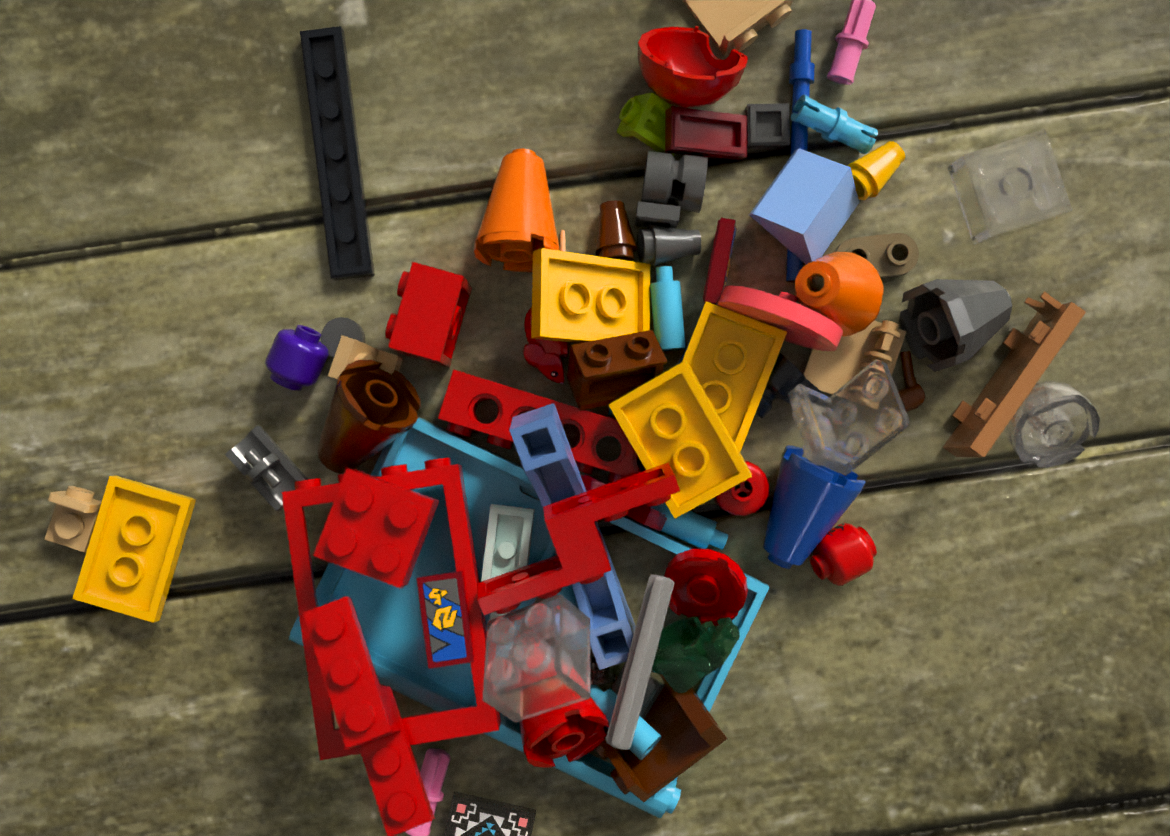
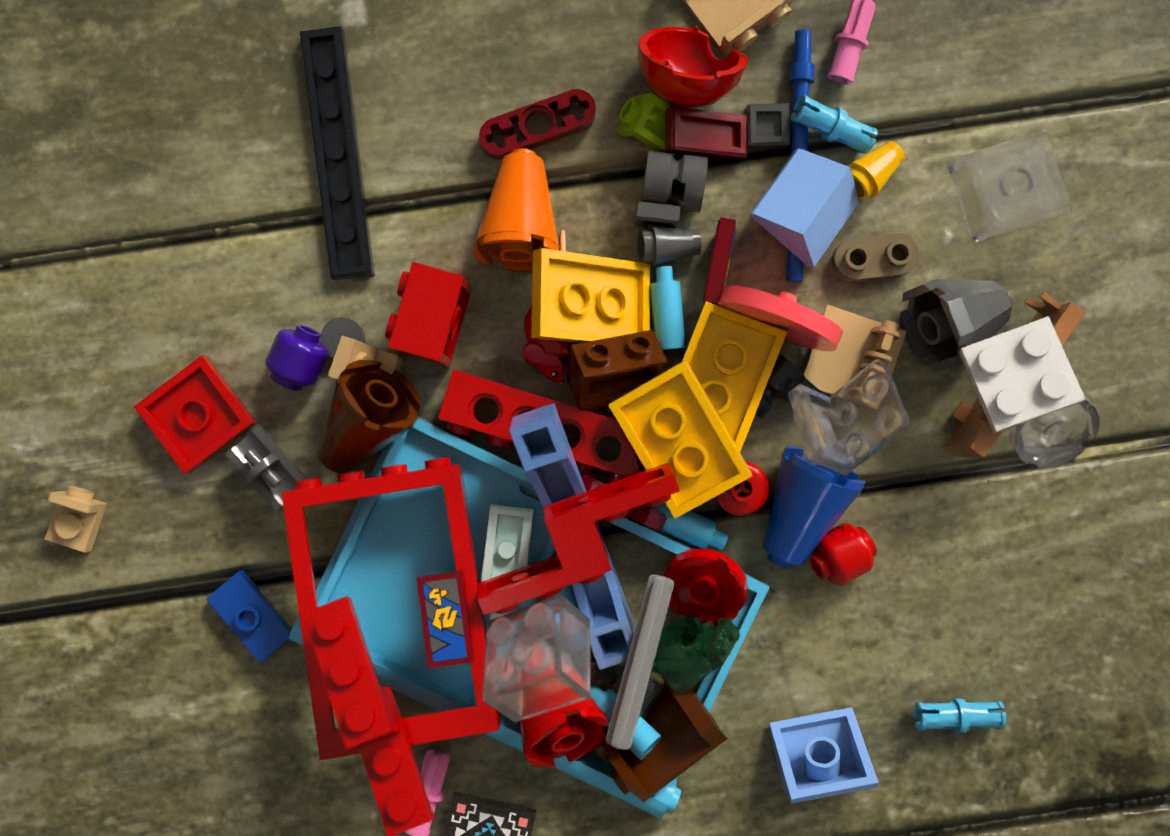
(134, 549): yellow plate -> none
(195, 414): none -> red plate
(250, 616): none -> blue plate
(376, 528): red brick -> none
(544, 107): none -> dark red beam
(614, 232): reddish brown cone -> none
(821, 756): none -> light blue slope
(842, 289): orange cone -> none
(913, 394): reddish brown hand -> none
(959, 715): none -> medium azure pin
(1021, 375): none -> white plate

